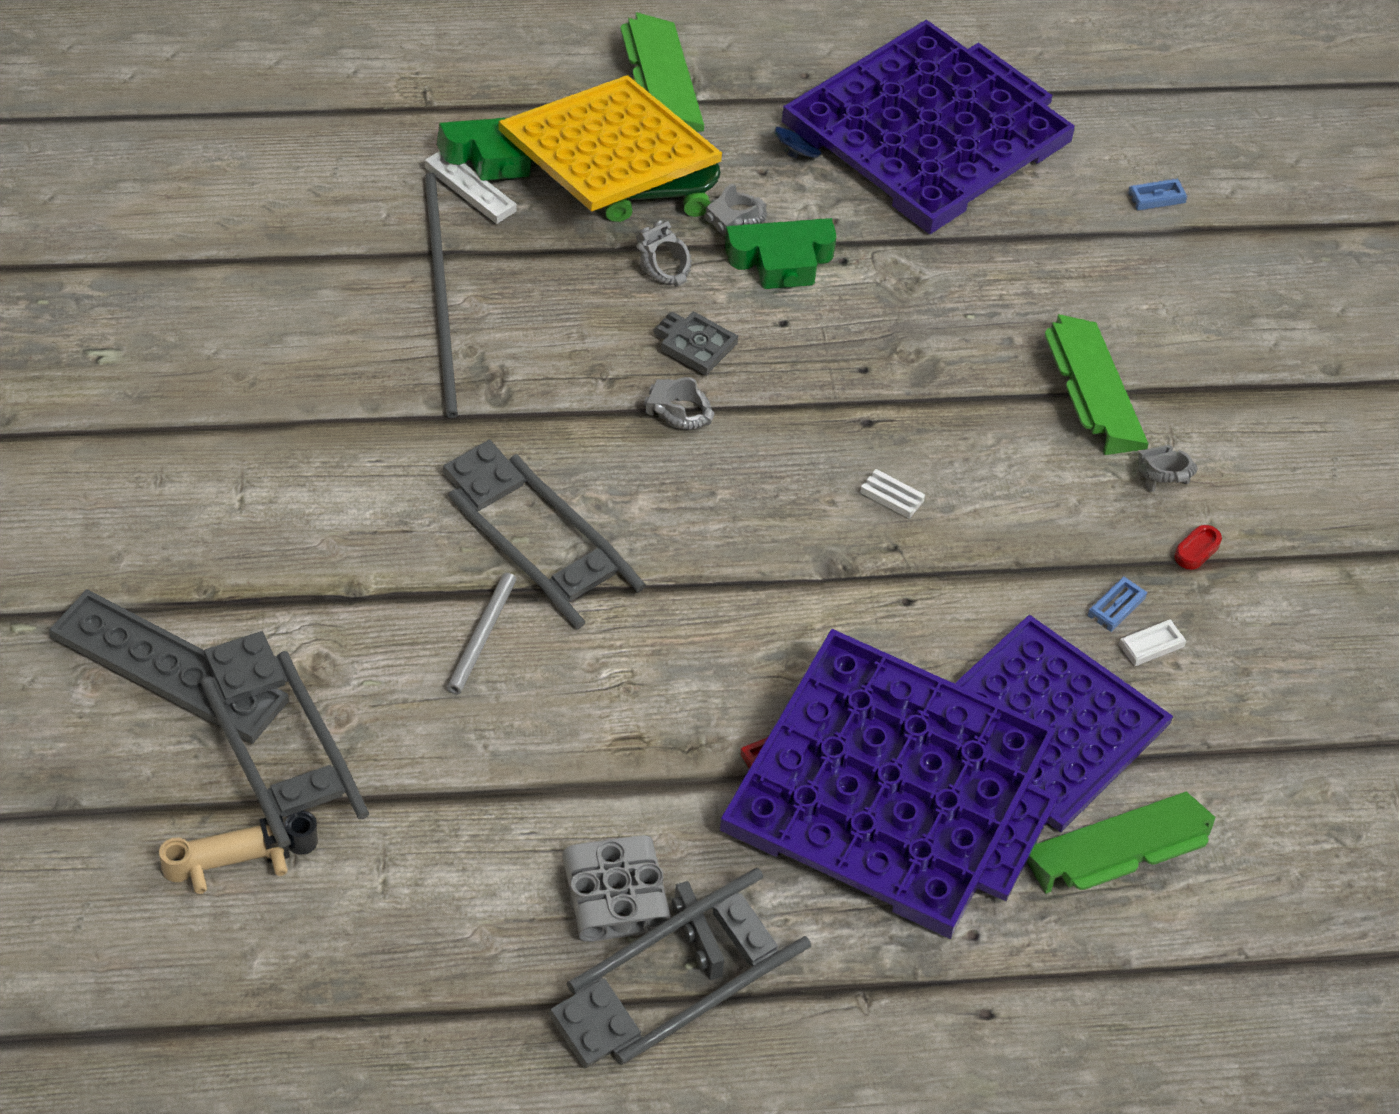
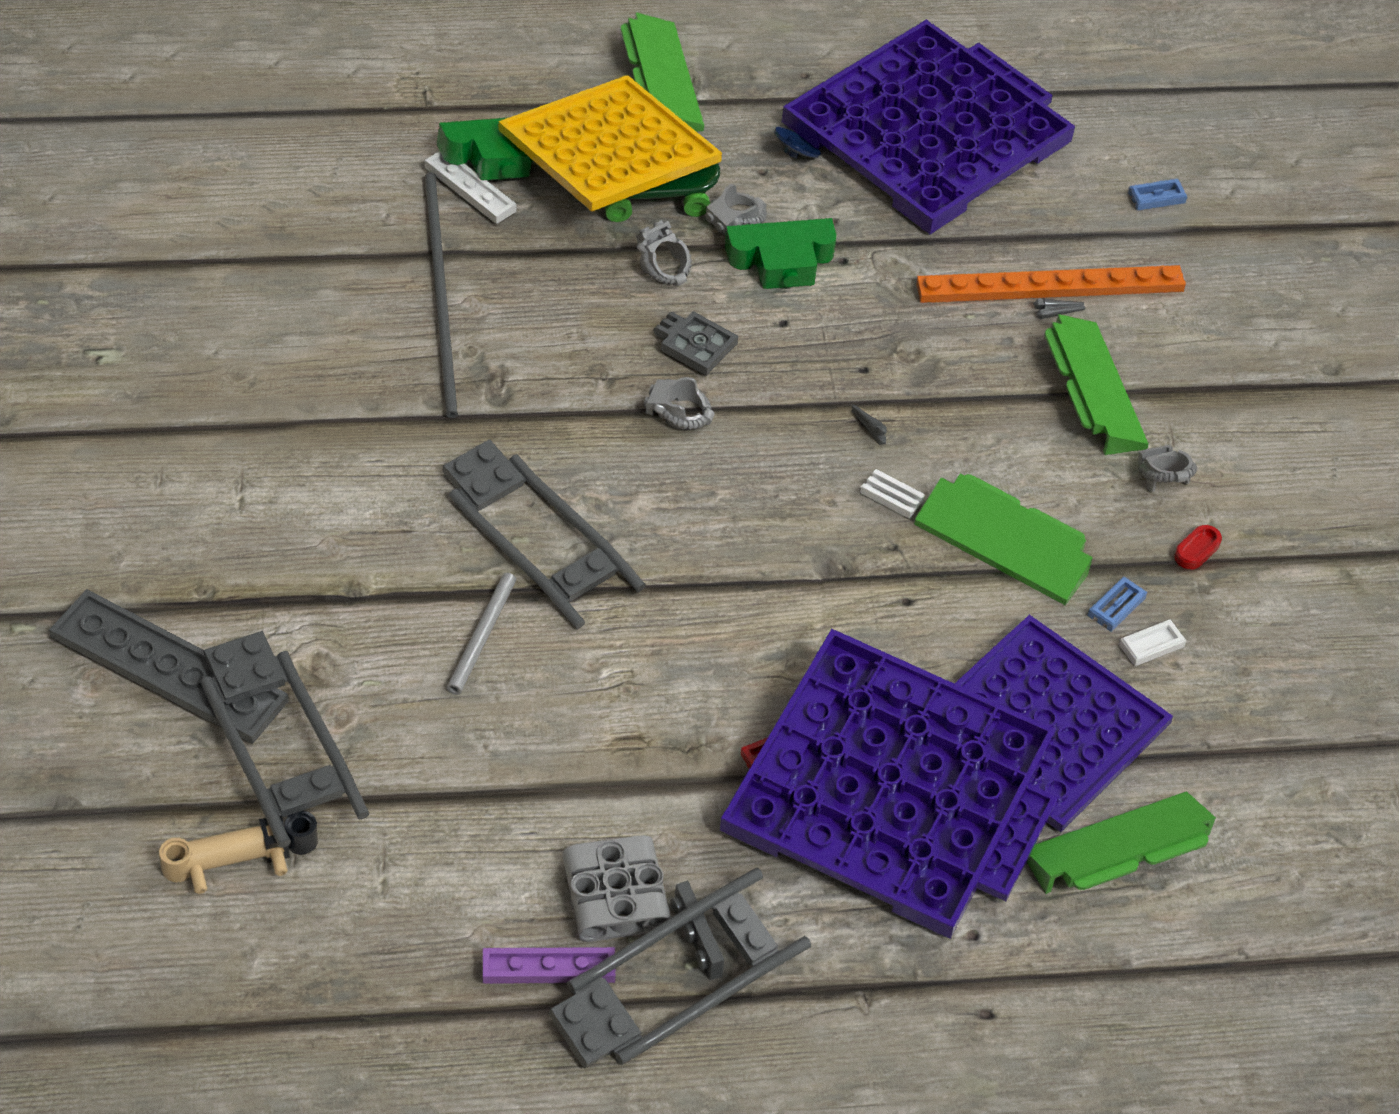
(542, 964): none -> medium lavender plate
(873, 425): none -> dark grey piece
(1007, 535): none -> bright green slope
(1050, 283): none -> orange plate
(1053, 307): none -> dark grey piece

